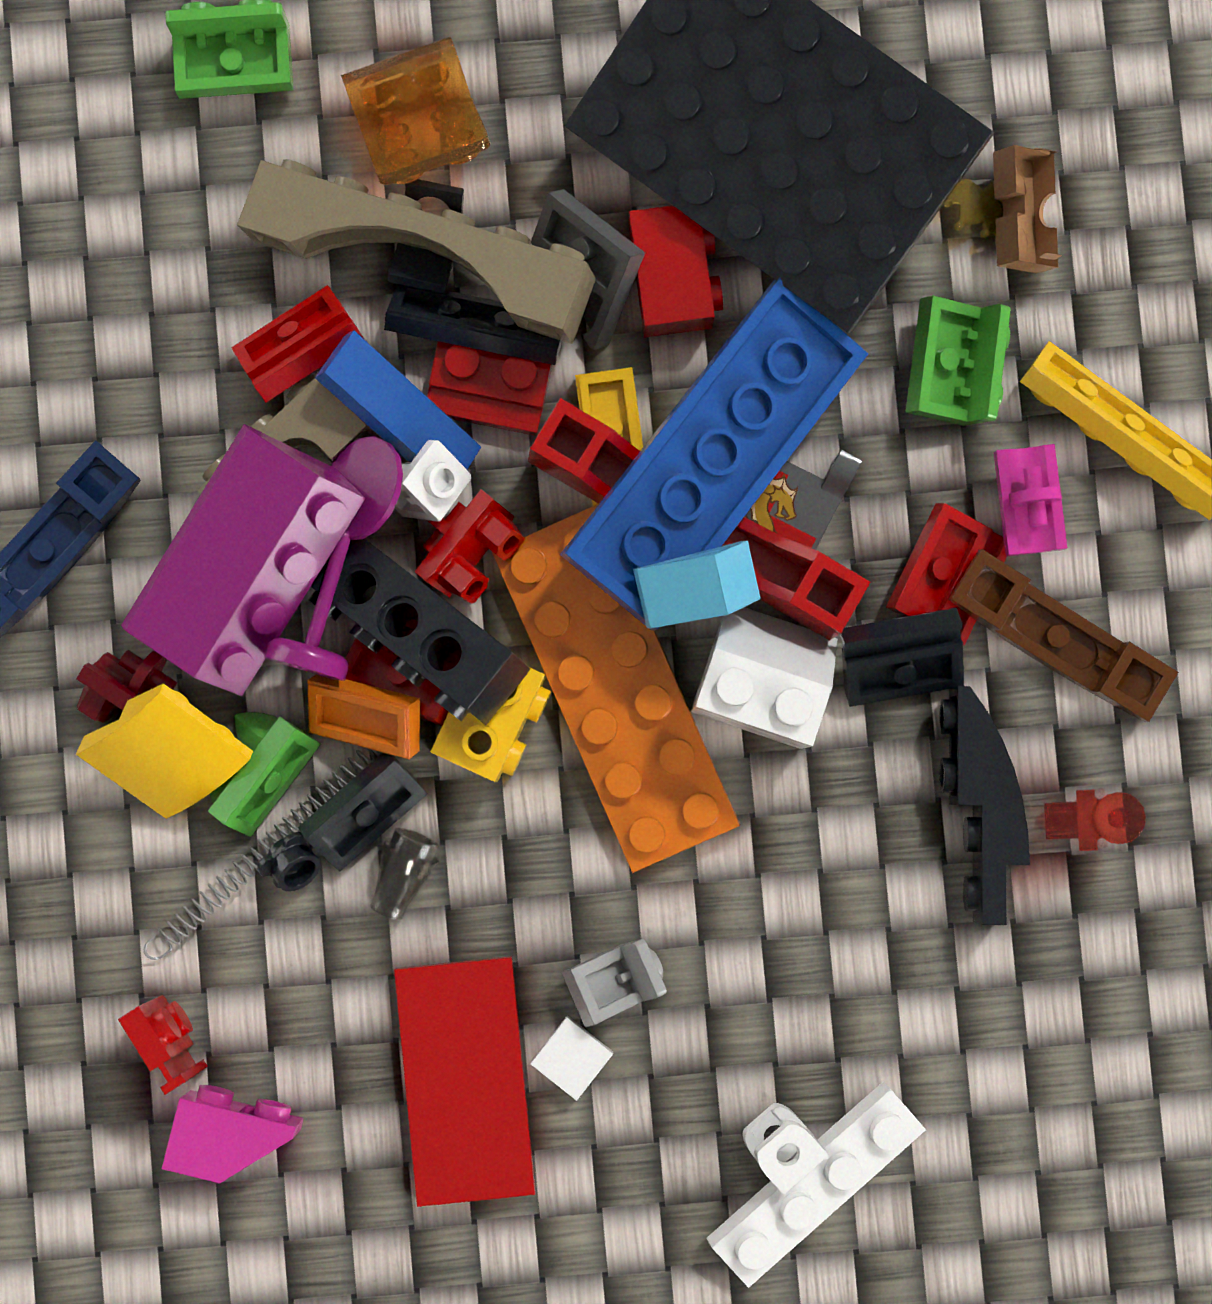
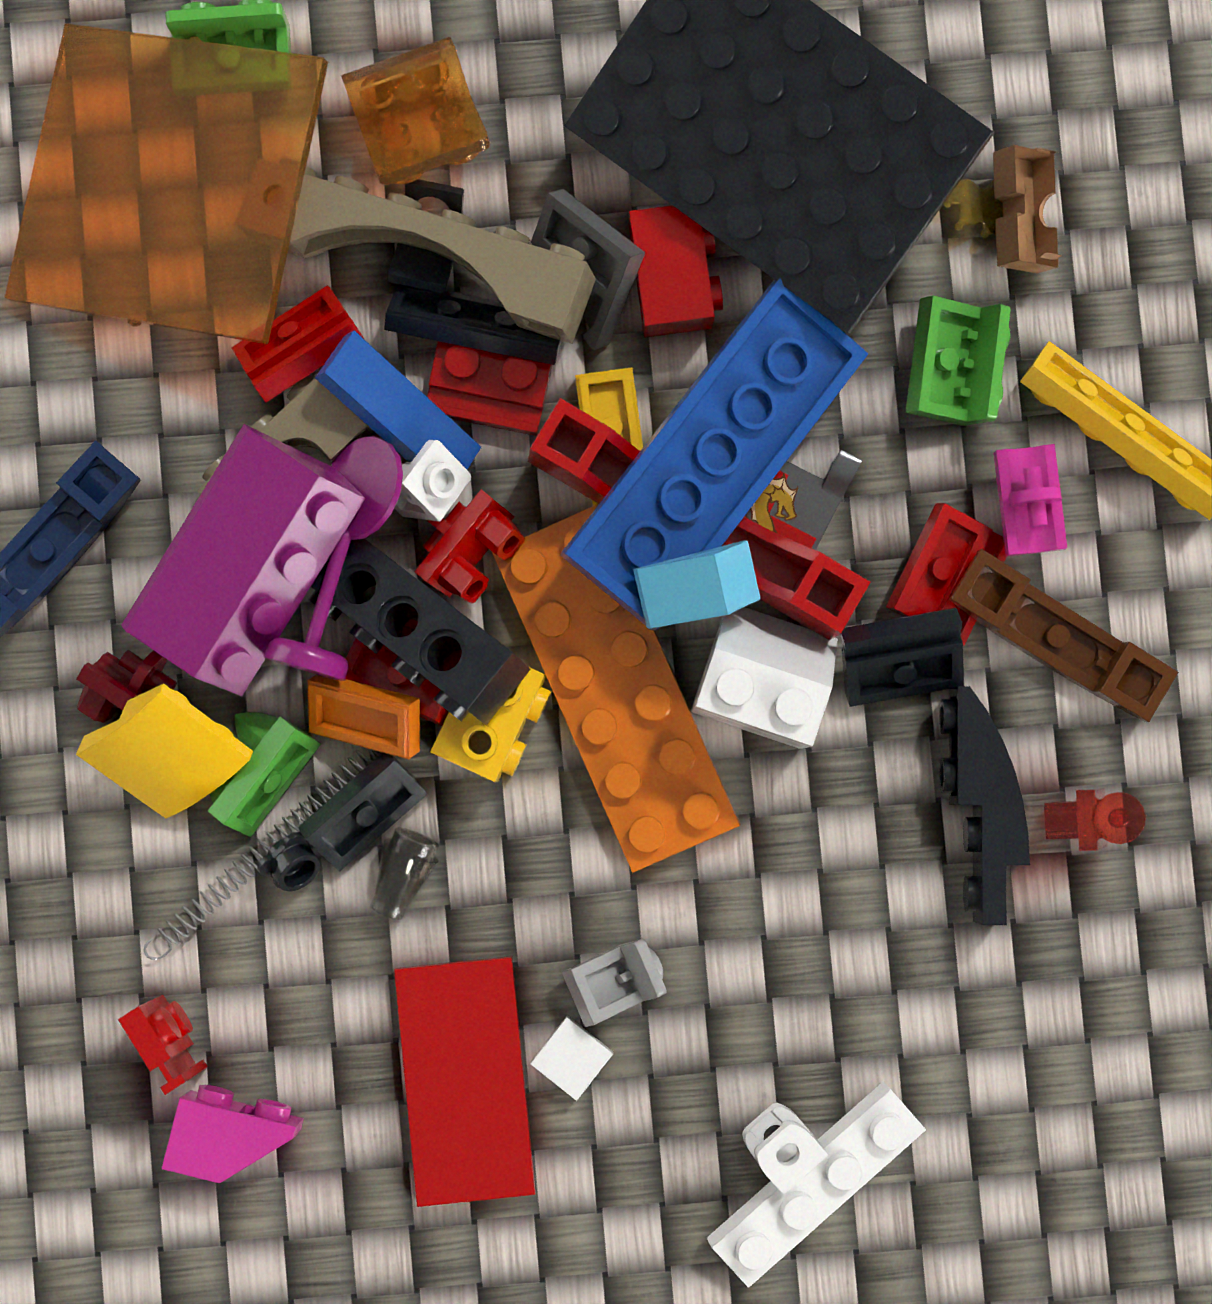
(167, 181): none -> clear orange piece

